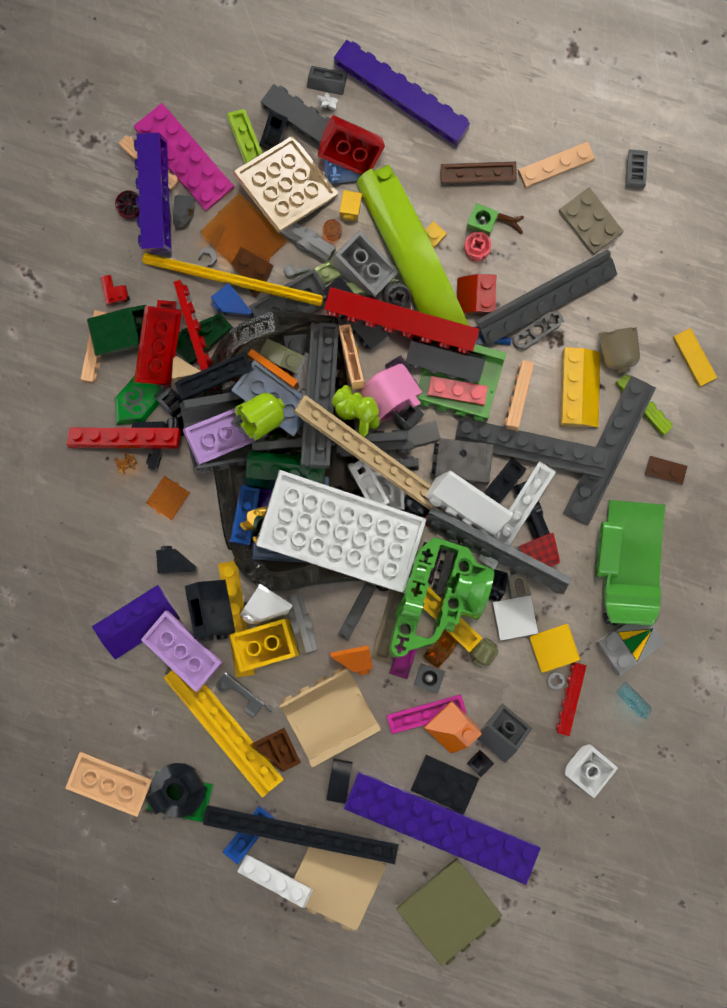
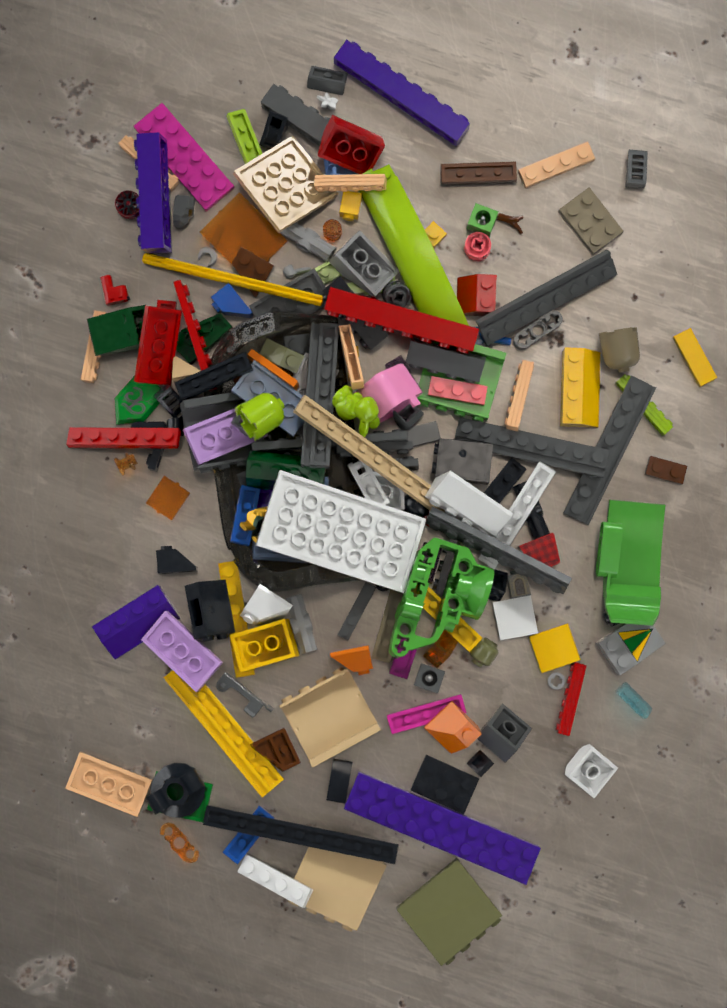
(182, 851): none -> clear orange piece
(350, 182): none -> light nougat piece

